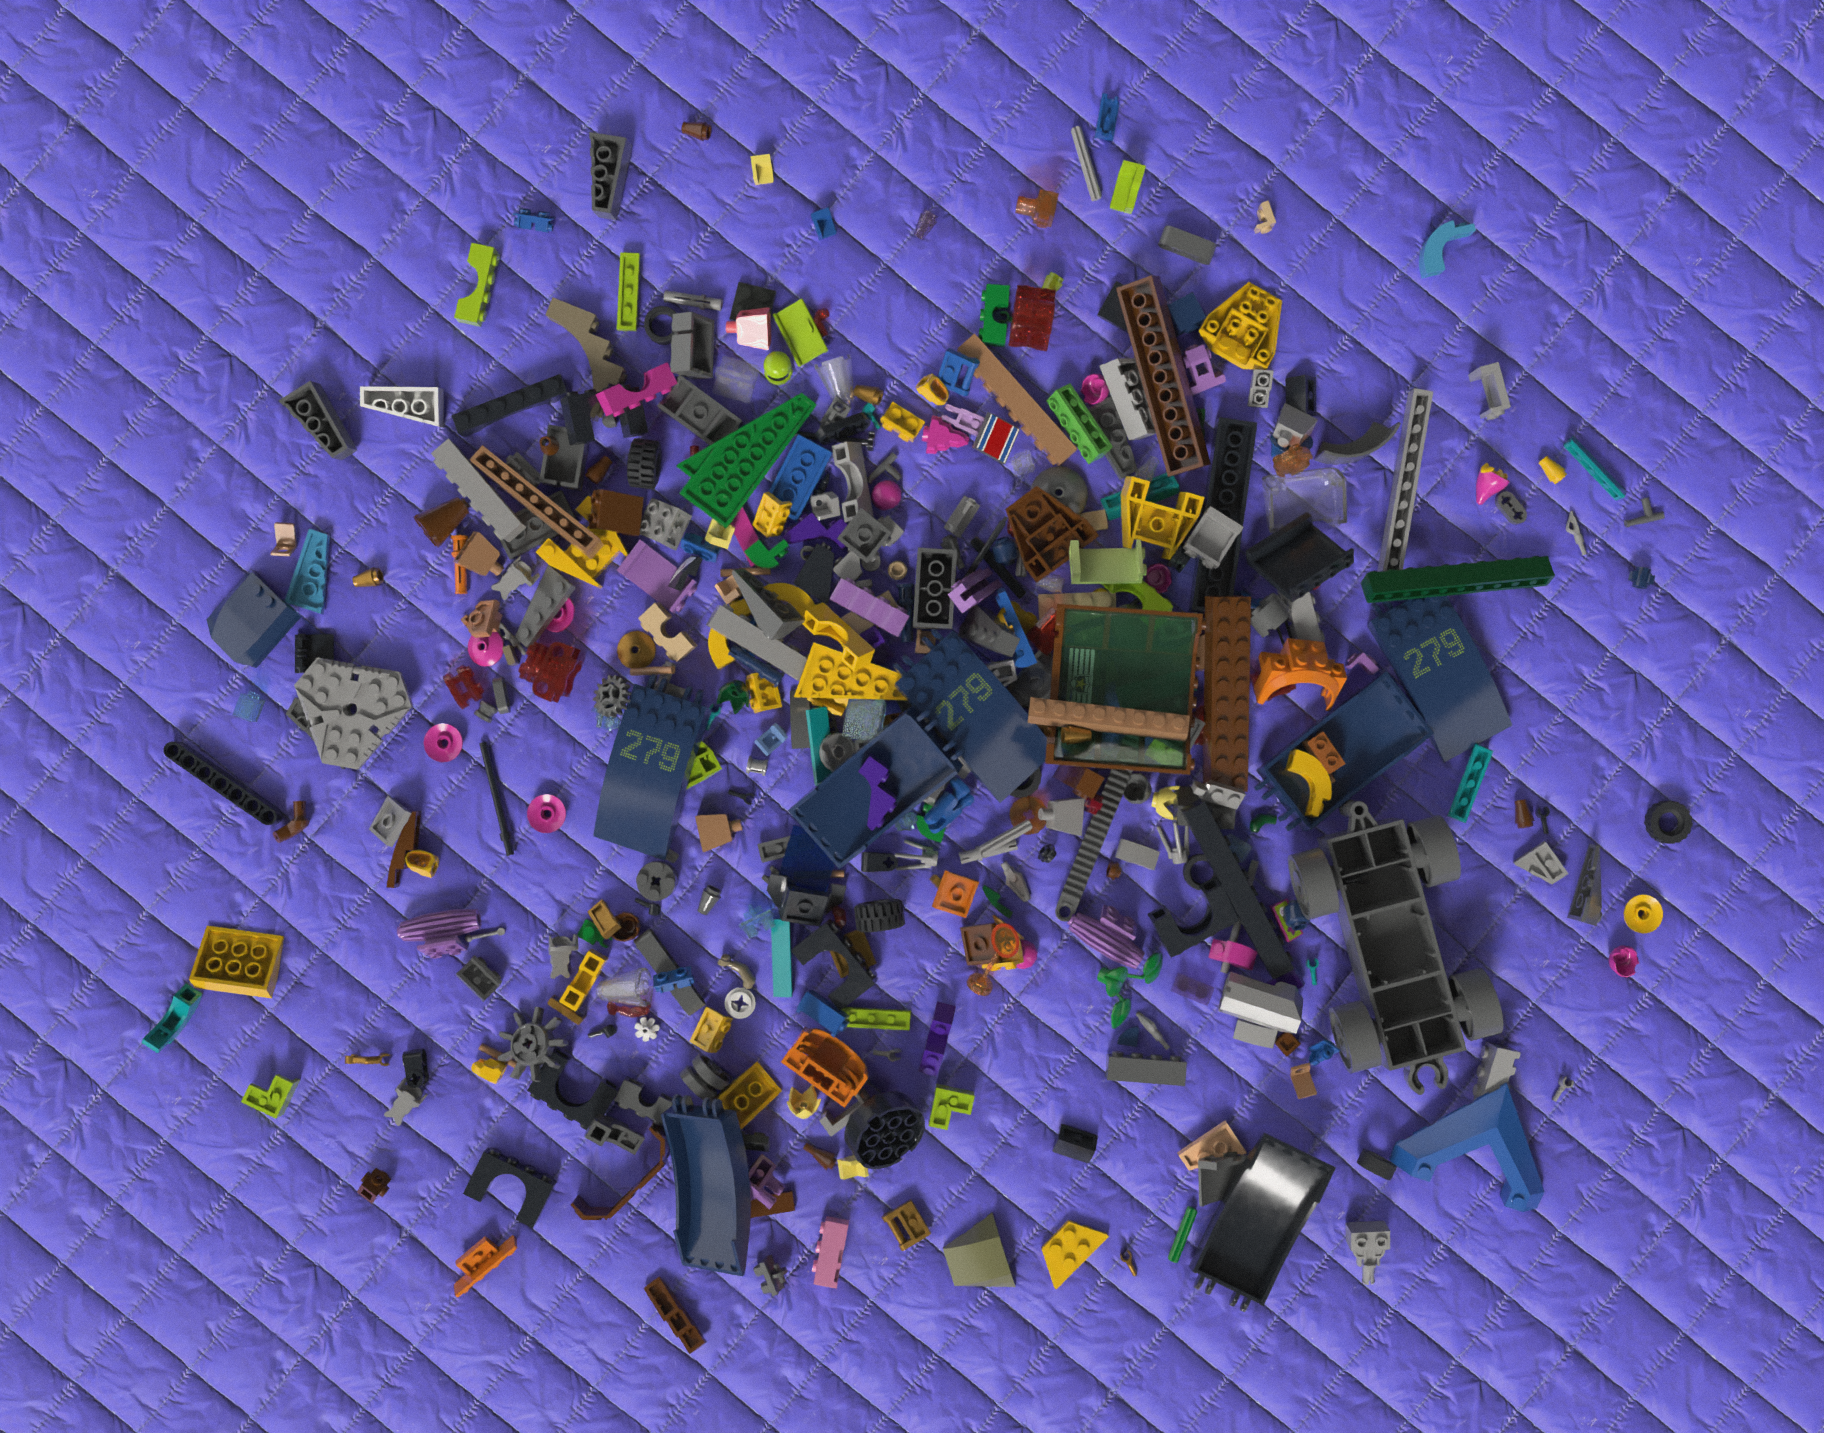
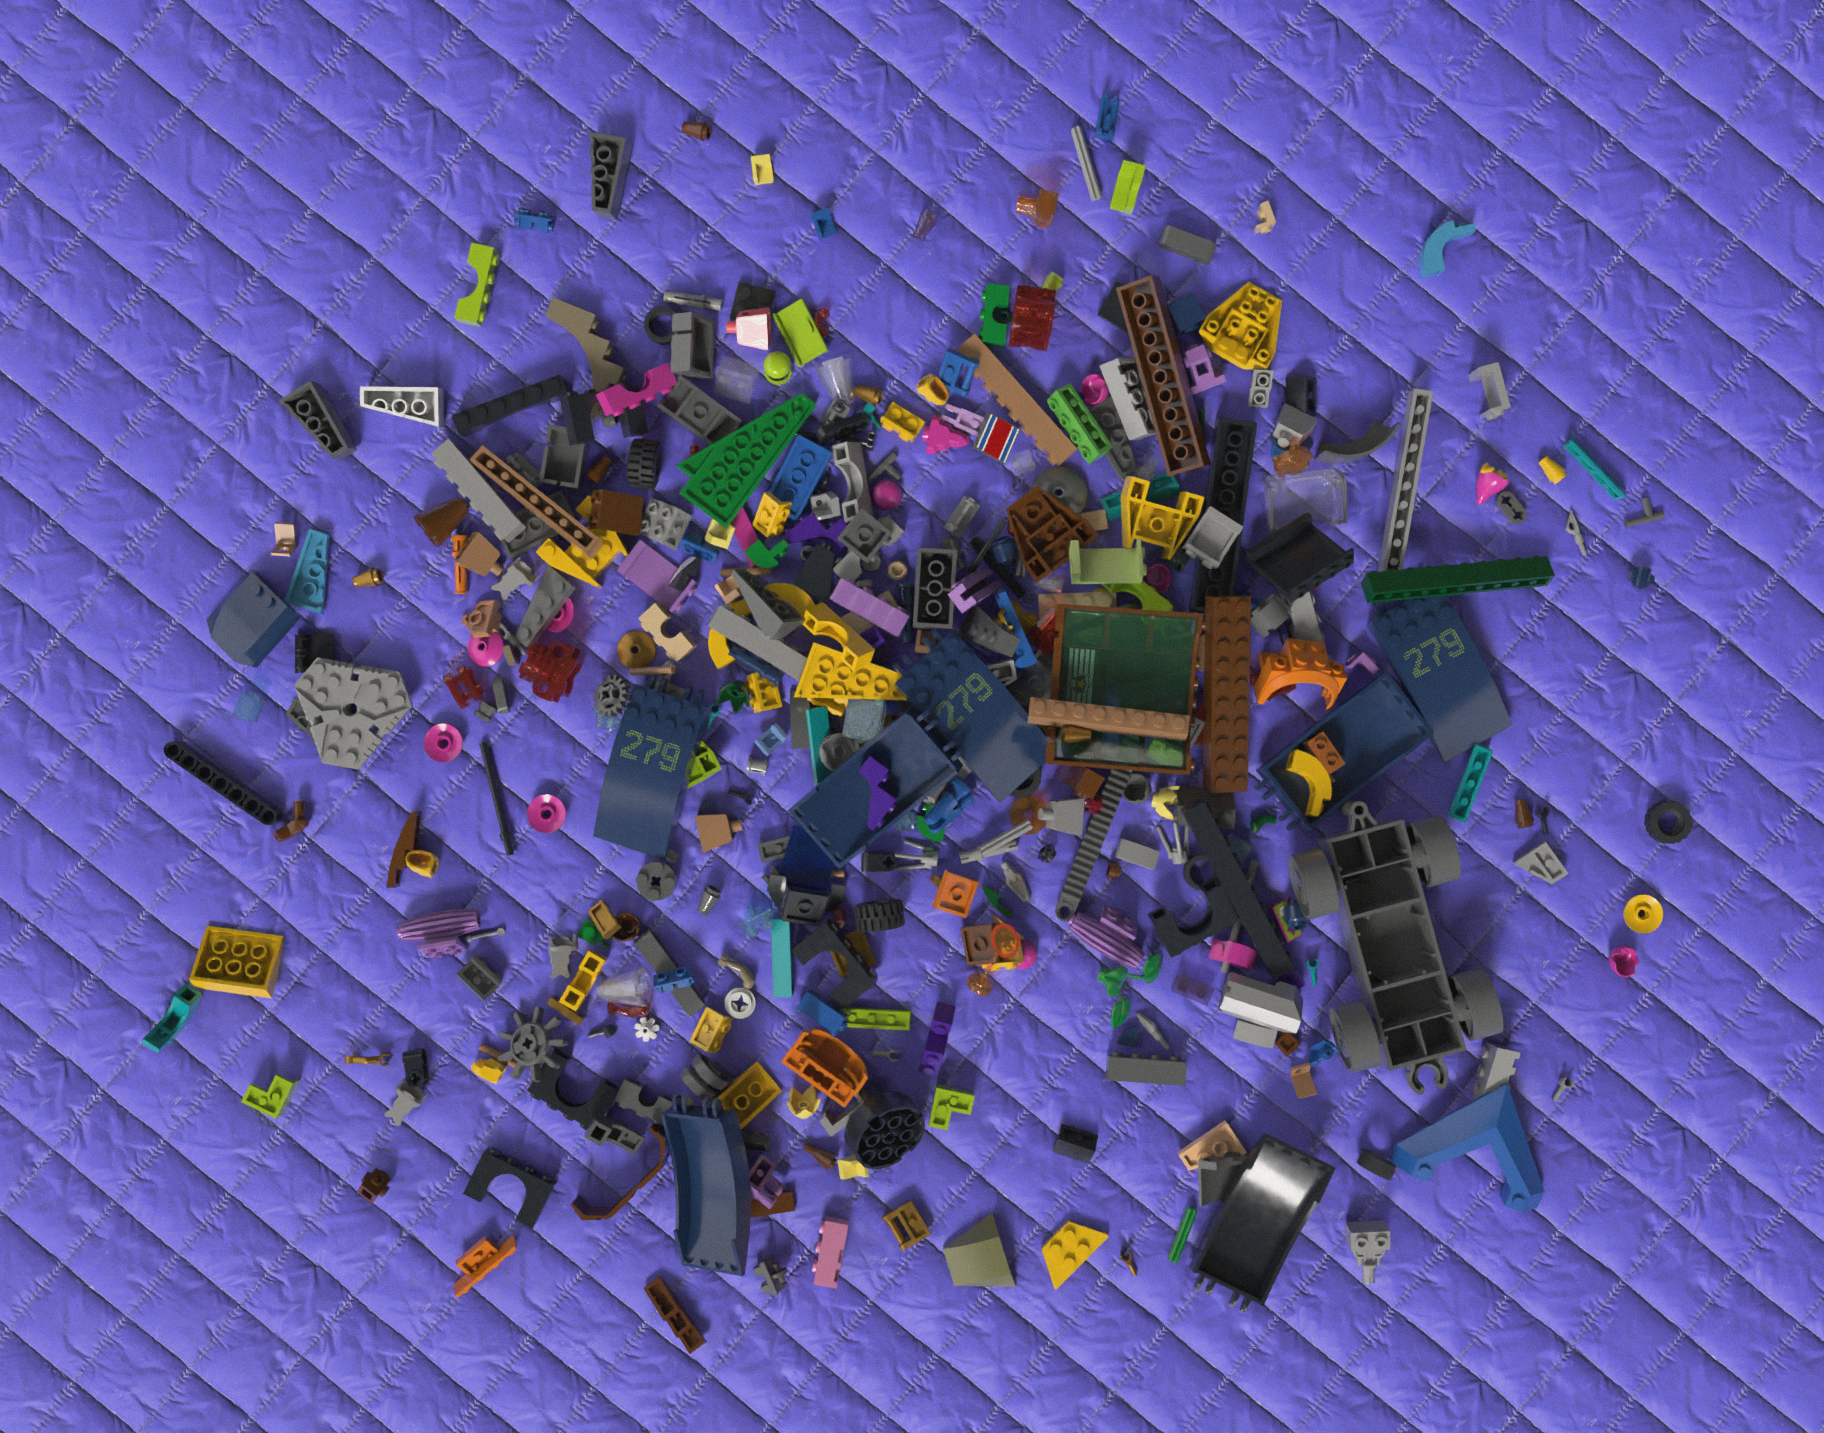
(390, 821): light grey plate -> none
(553, 446): reddish brown cone -> none
(628, 291): lime plate -> none
(654, 909): black hand -> none
(1219, 793): light grey hinge -> none
(1587, 897): dark grey wedge -> none

